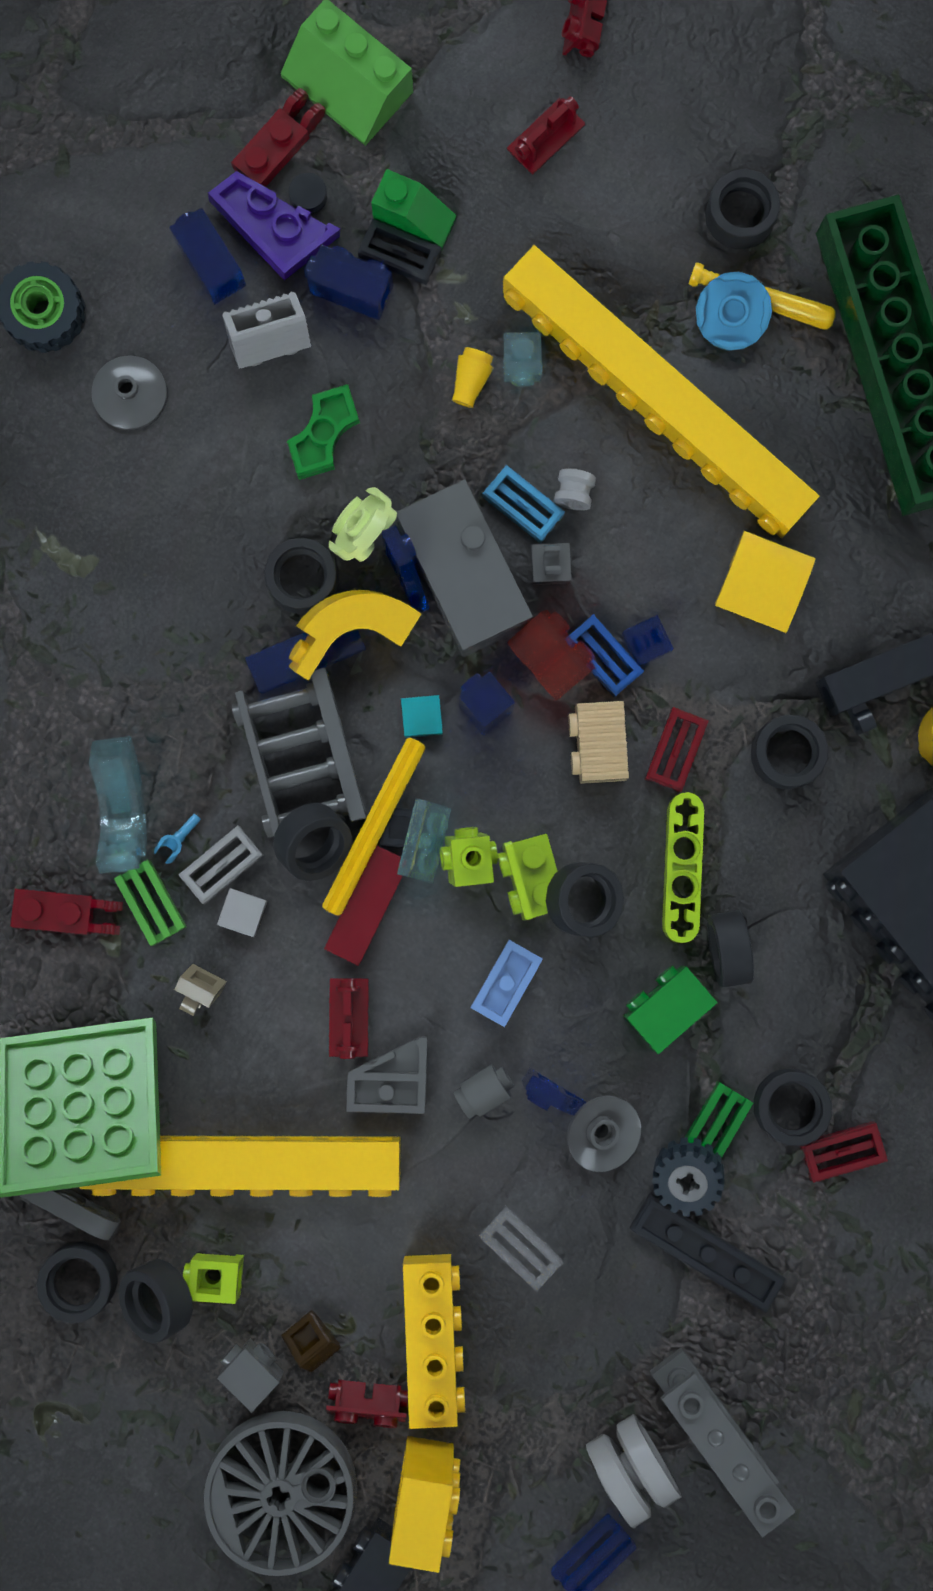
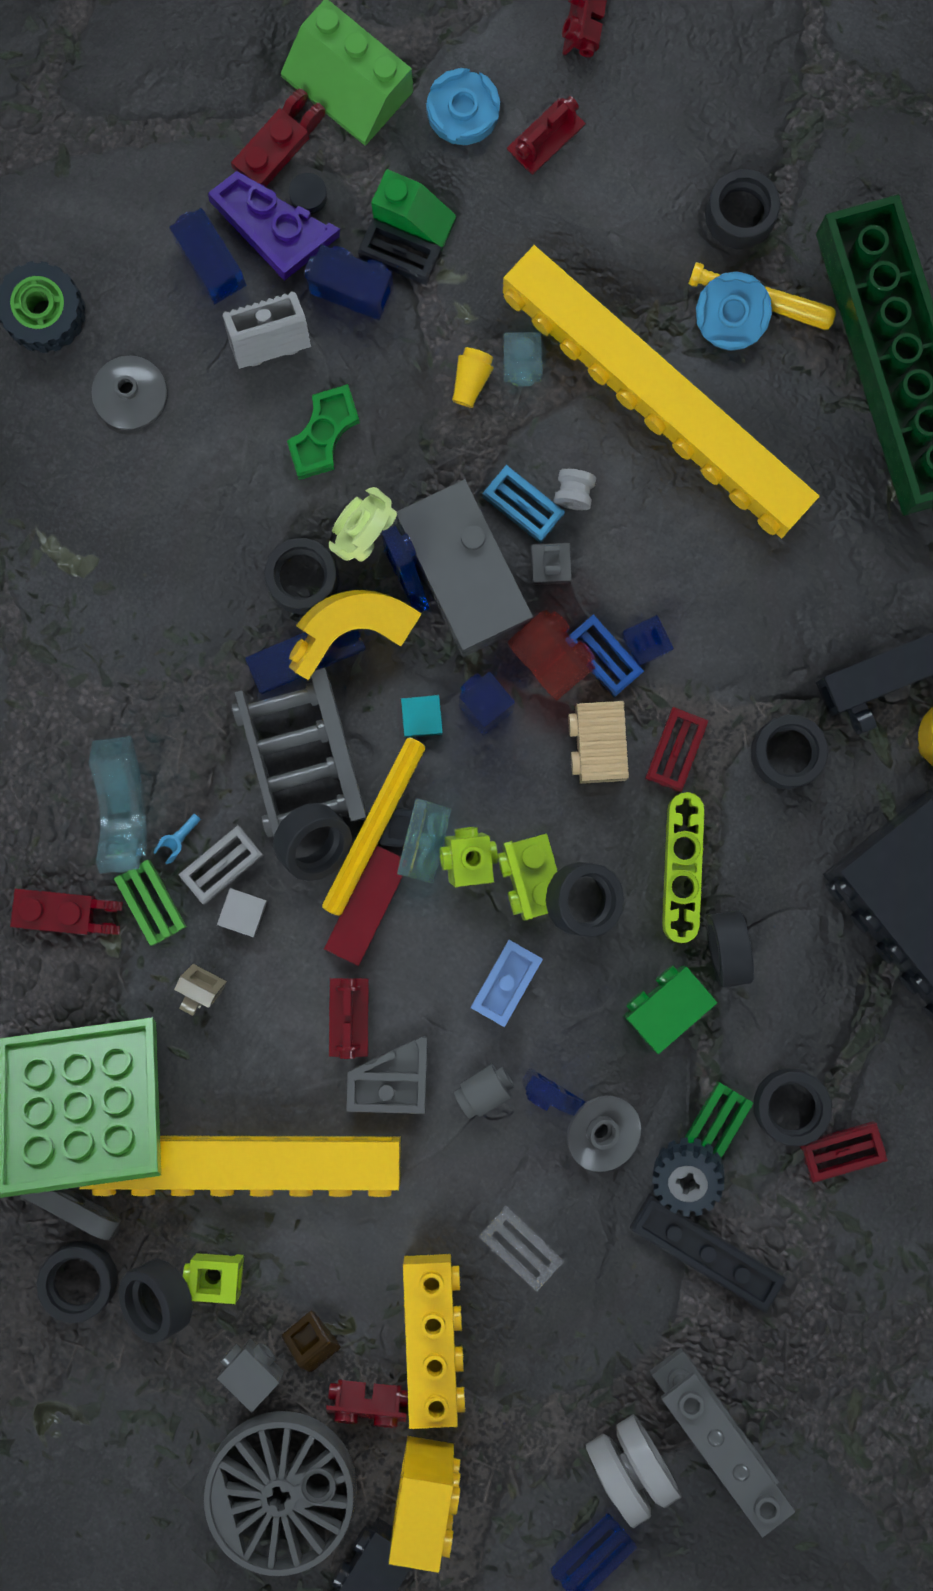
(463, 106): none -> dark azure tile
(765, 581): yellow slope -> none

